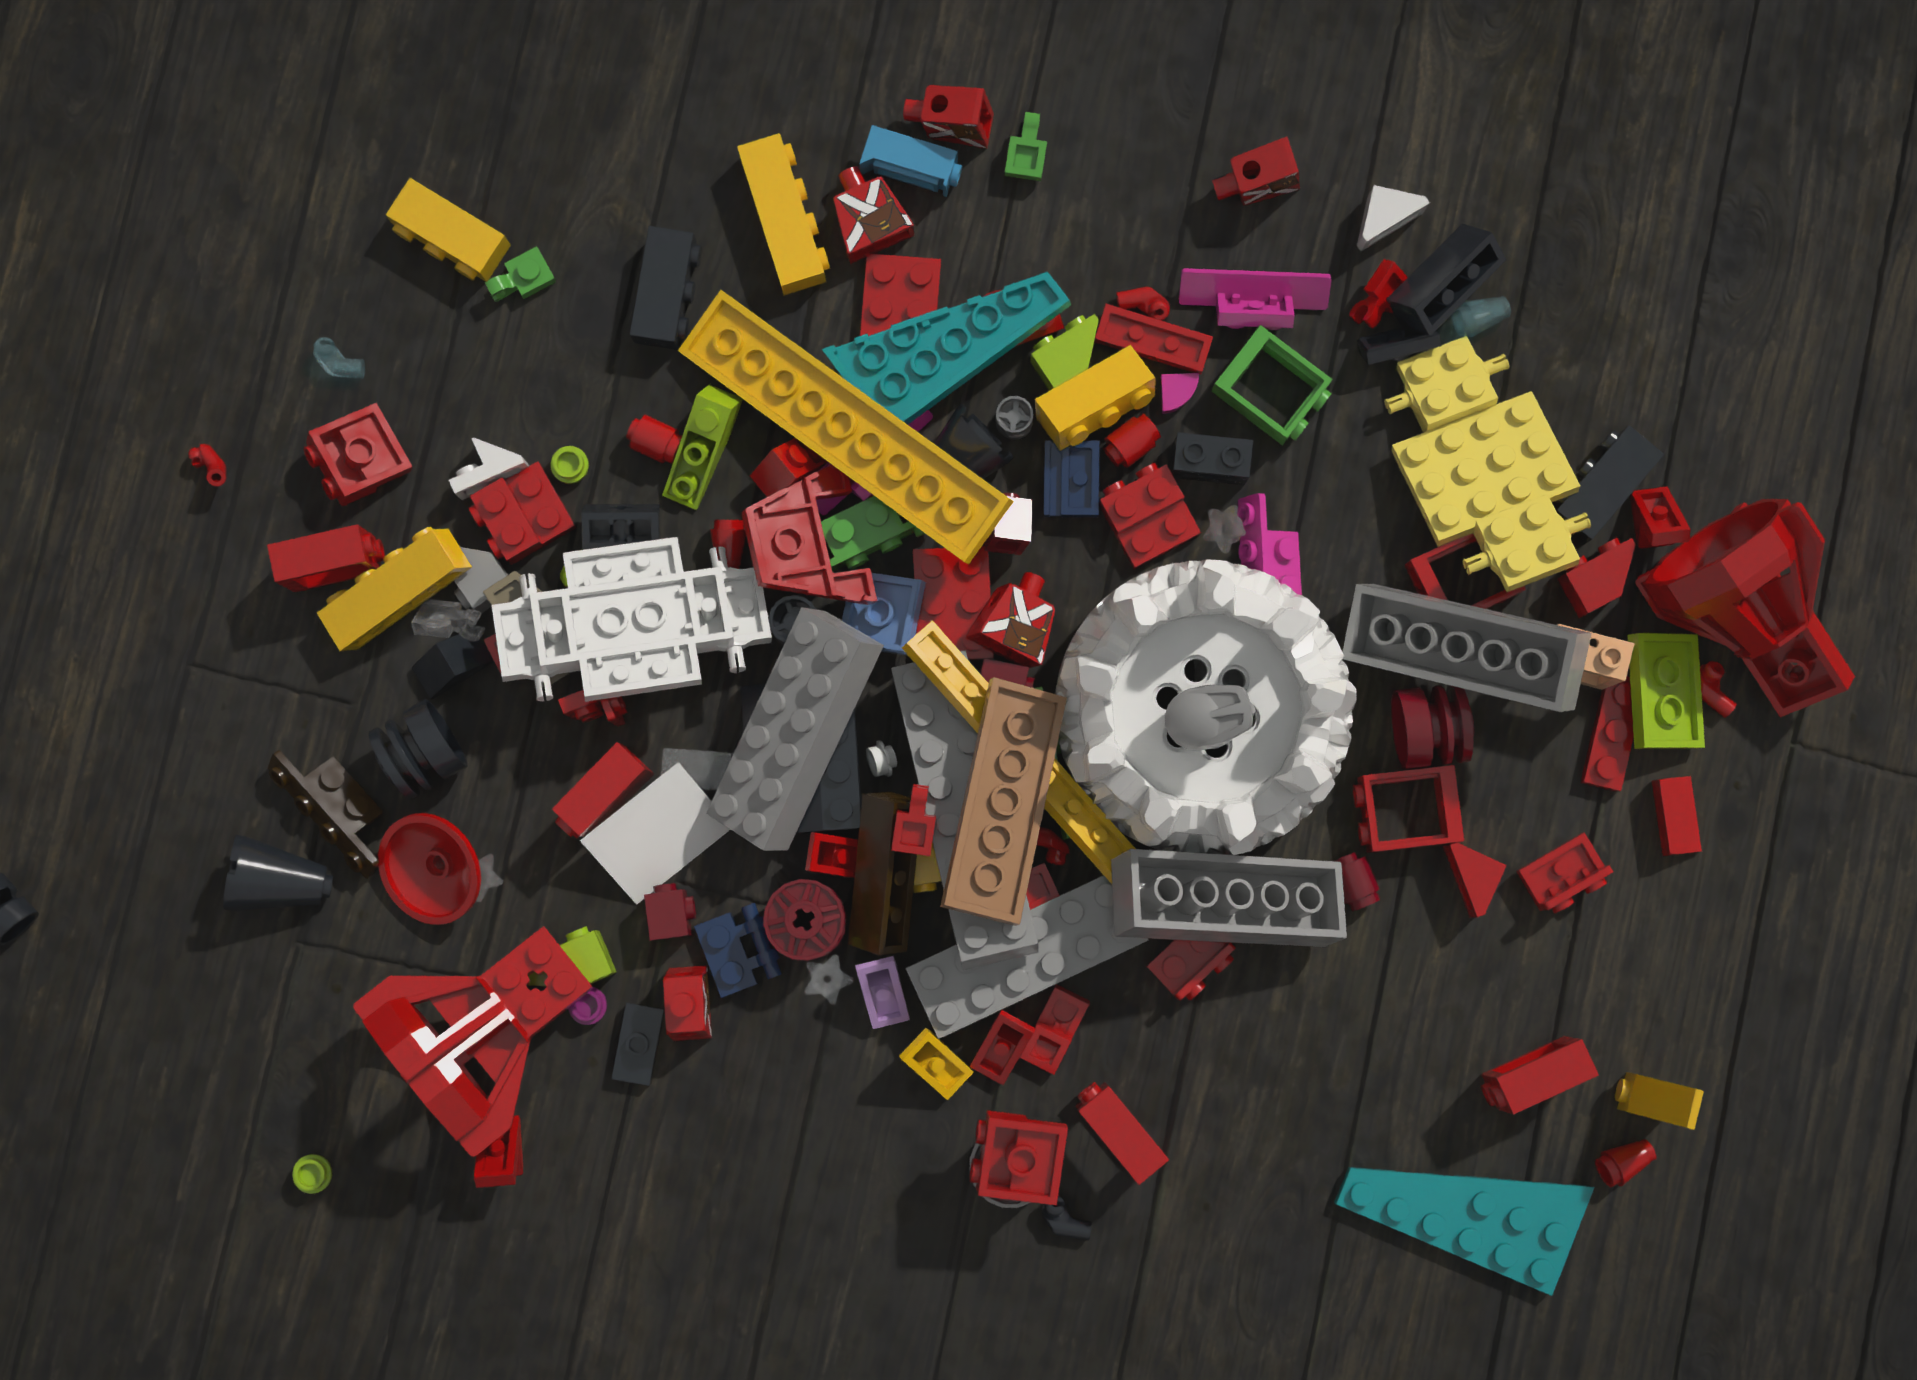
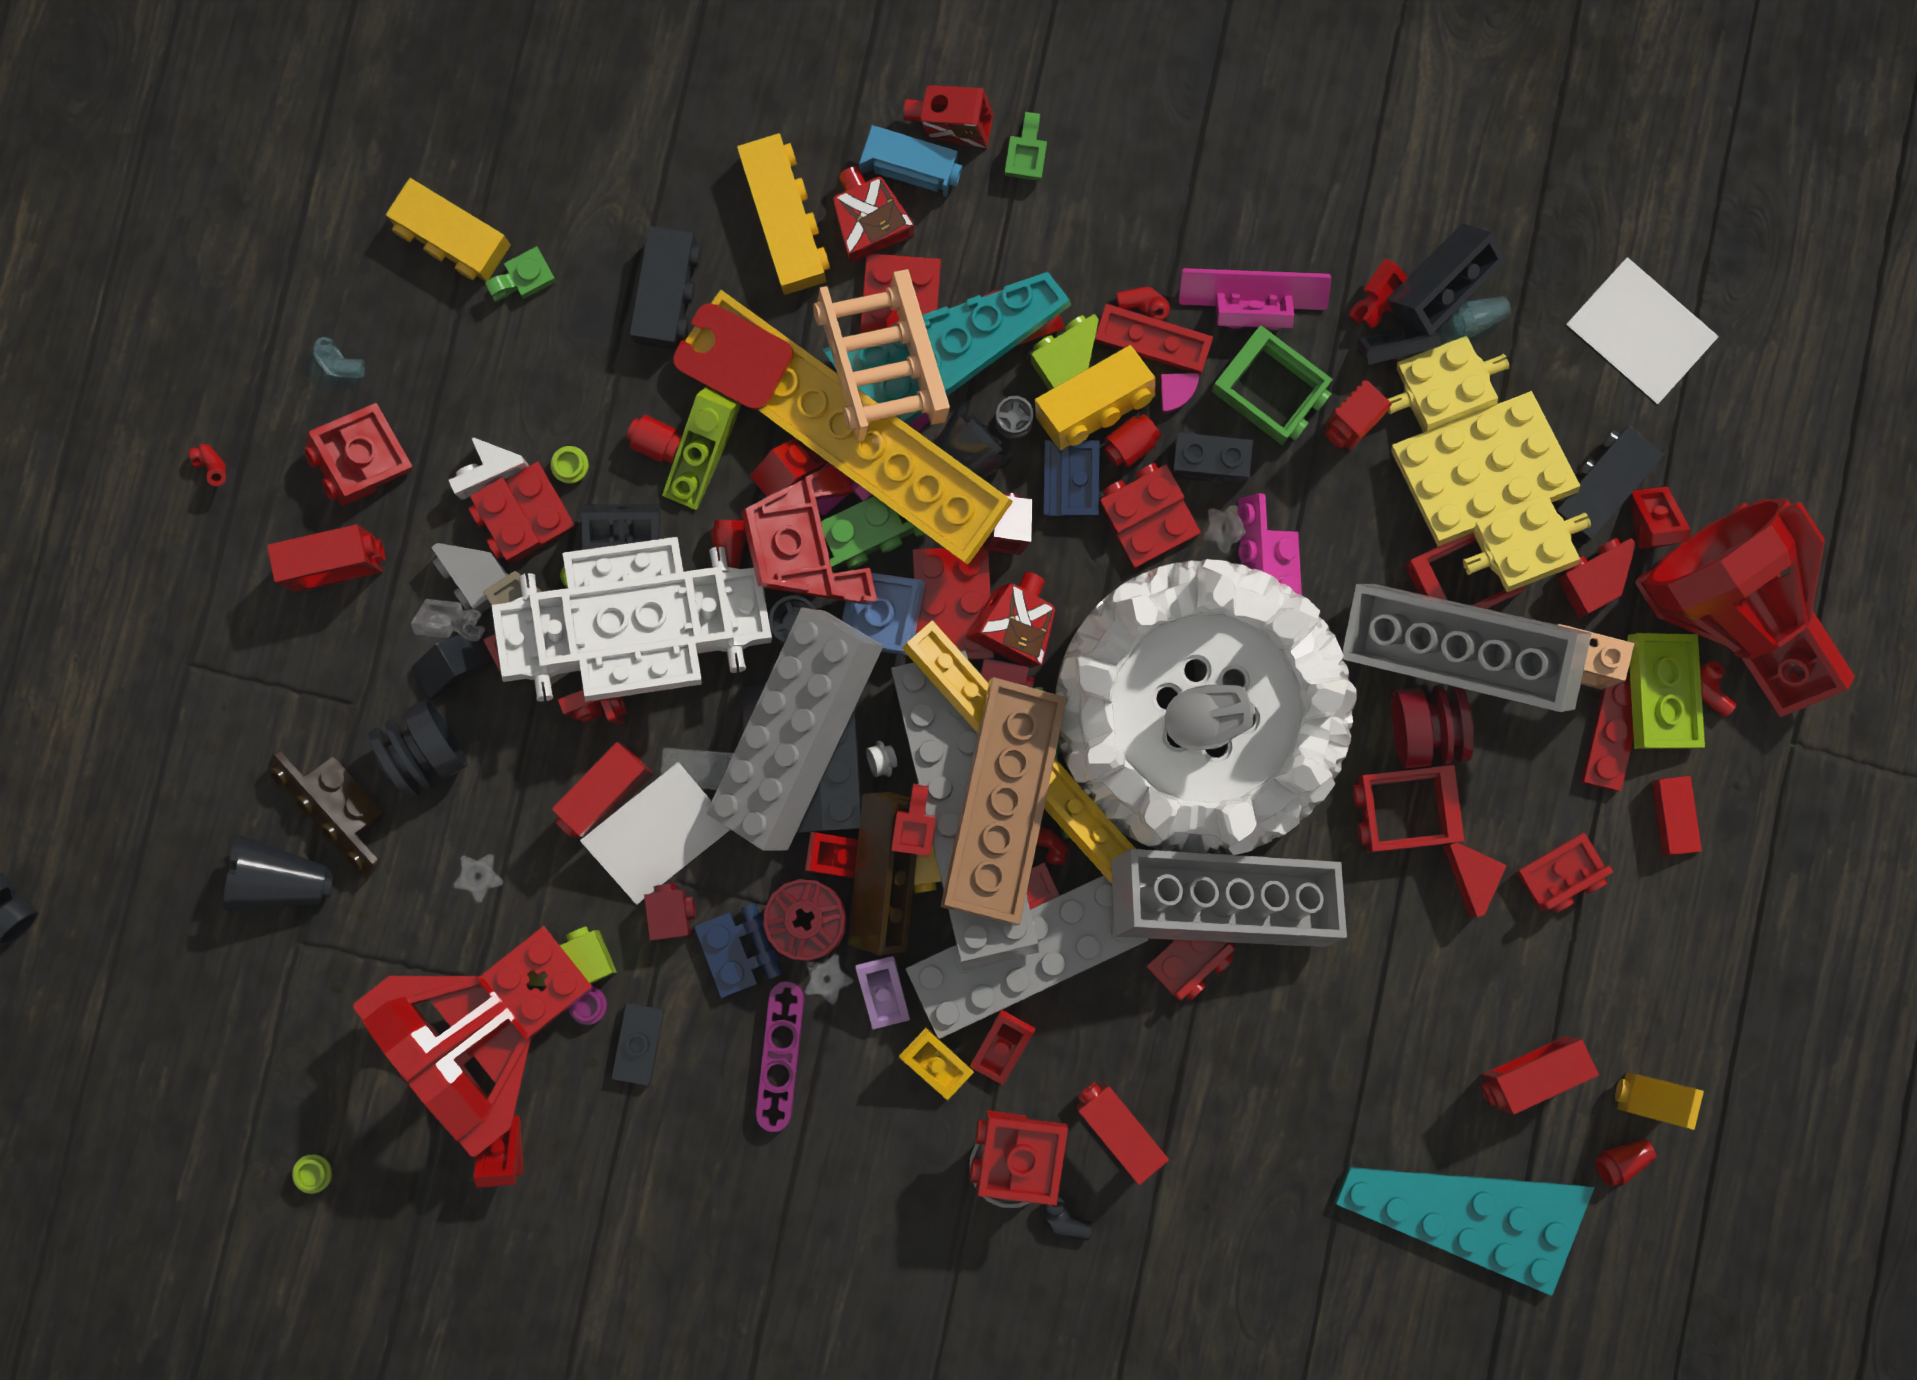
(394, 588): yellow brick -> none
(419, 878): red dish -> none
(687, 1003): red torso -> none
(742, 363): none -> red piece
(776, 1055): none -> magenta beam
(909, 331): none -> light nougat fence
(1055, 1029): red slope -> none
(1274, 170): red torso -> none
(1356, 415): none -> red brick
(1358, 882): dark red brick -> none
(1386, 212): white slope -> none
(1642, 330): none -> white sticker

